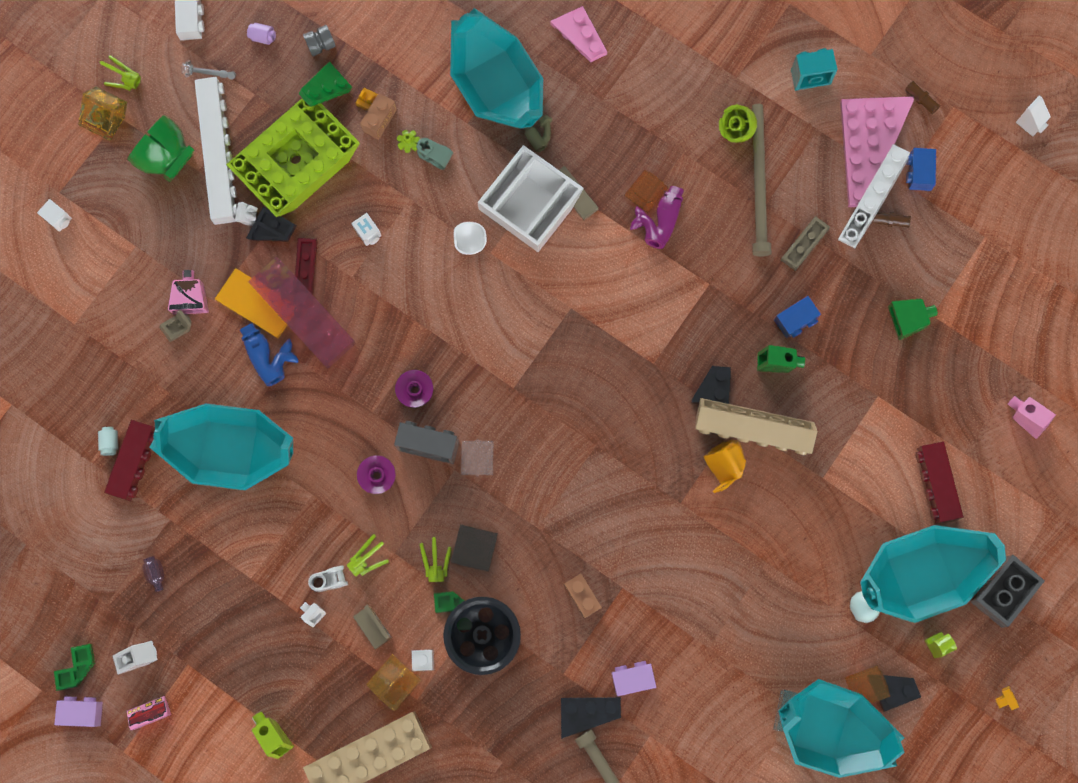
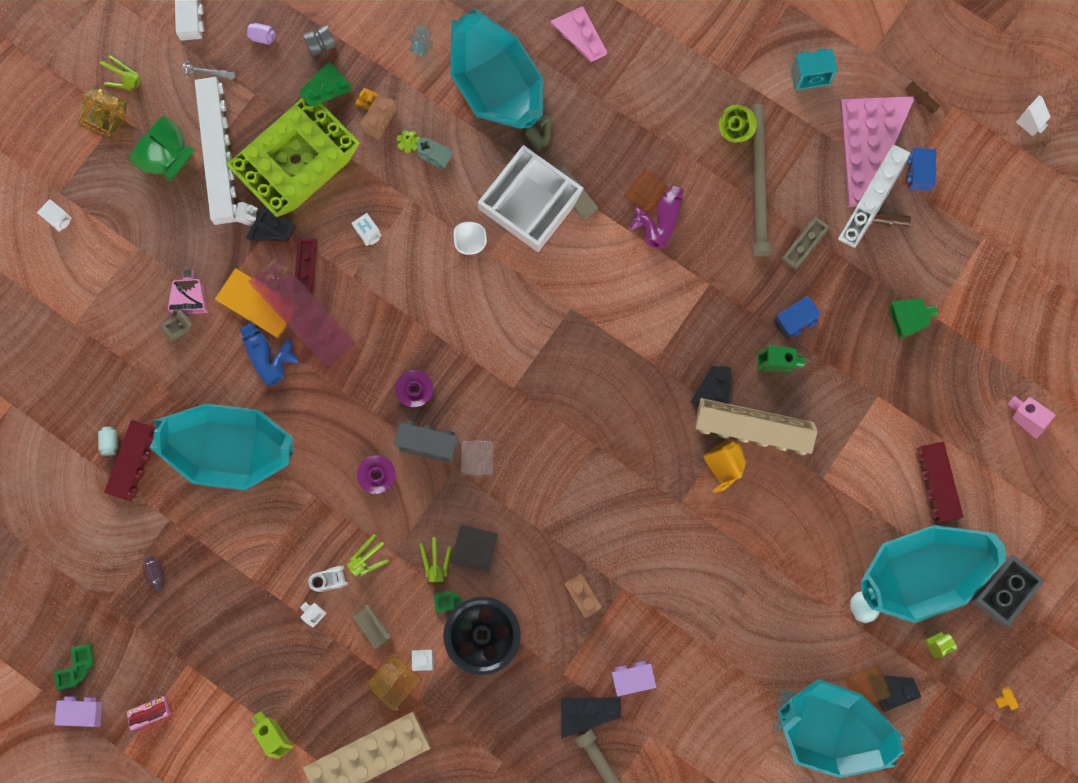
(135, 657): white slope -> none
(420, 41): none -> clear light blue hips

